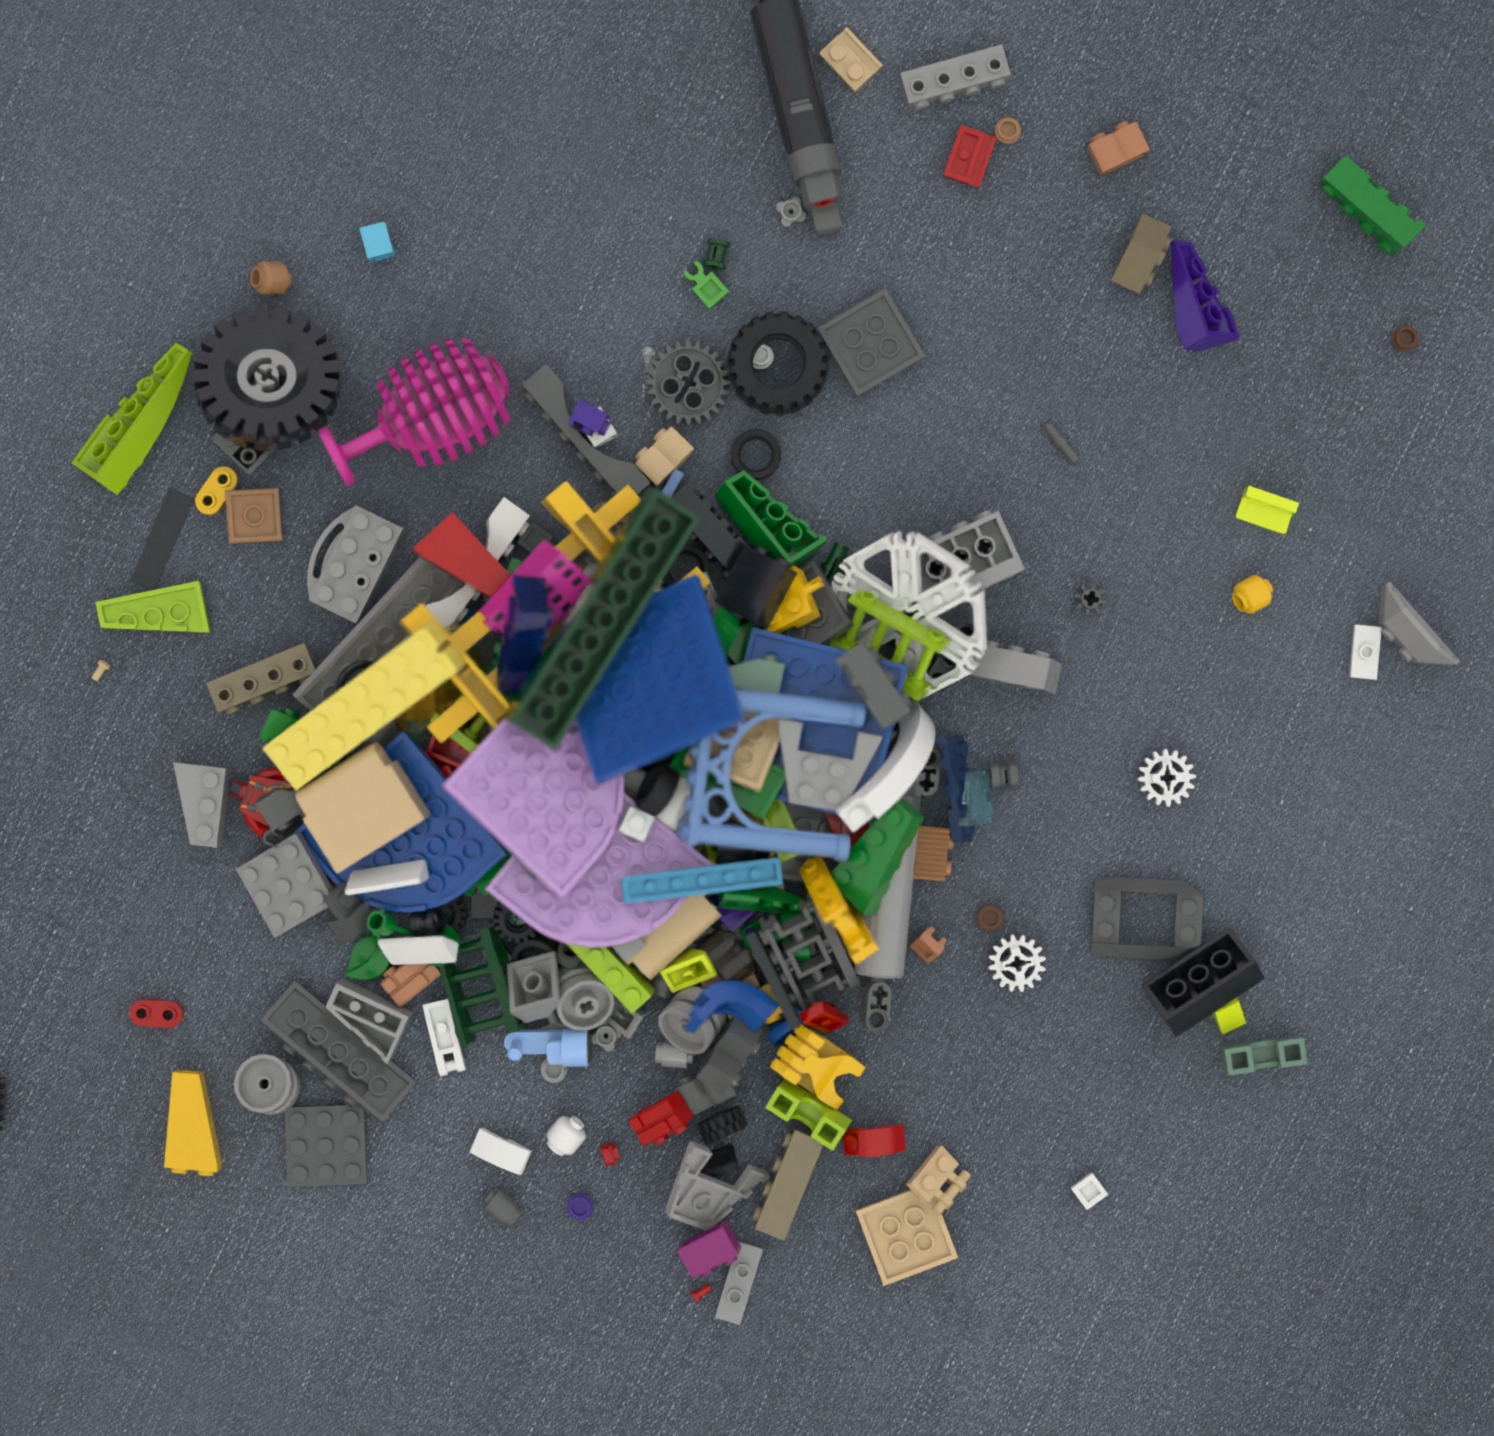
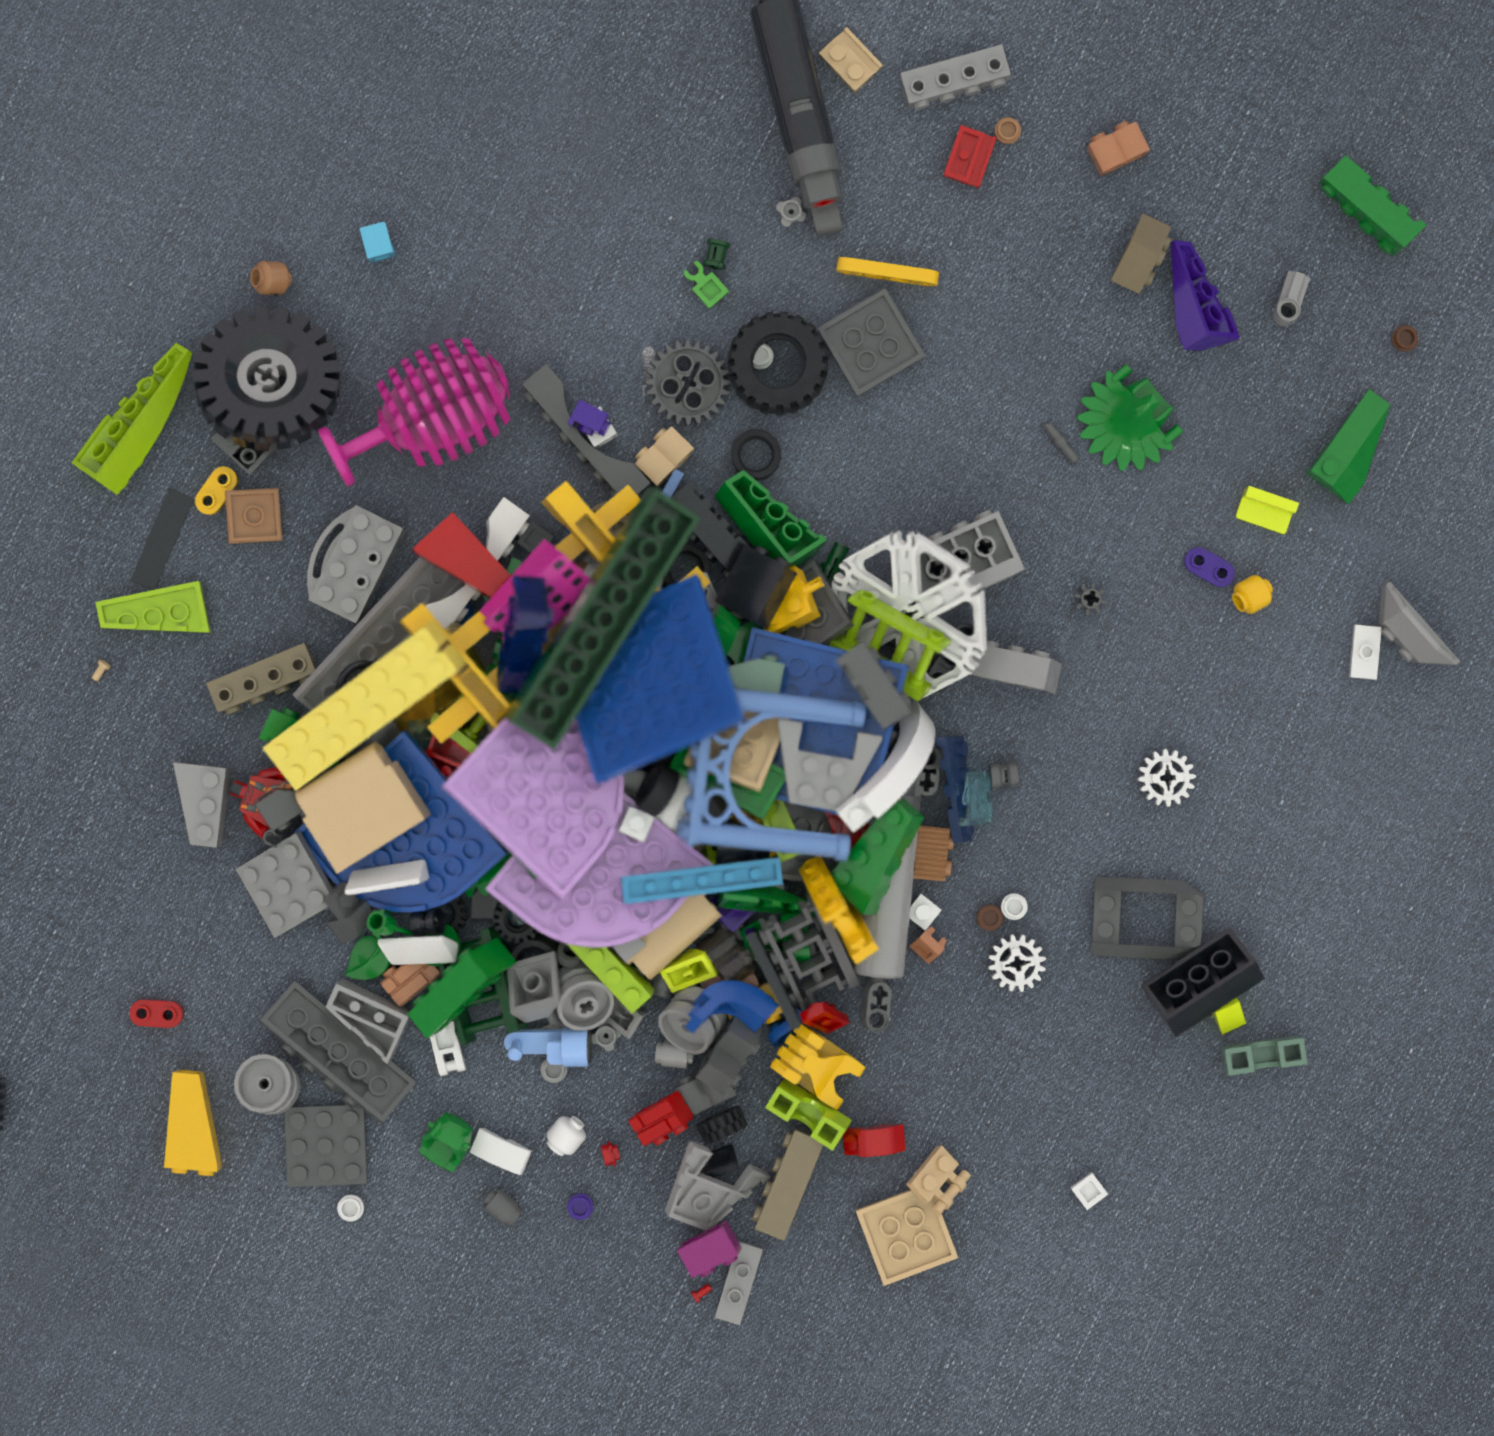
(350, 1207): none -> white plate
(446, 1141): none -> green helmet
(460, 986): none -> green wedge
(887, 271): none -> yellow beam
(923, 911): none -> white plate
(1014, 906): none -> white plate
(1127, 420): none -> green piece
(1209, 567): none -> dark purple plate
(1291, 297): none -> light grey piece
(1348, 455): none -> green wedge

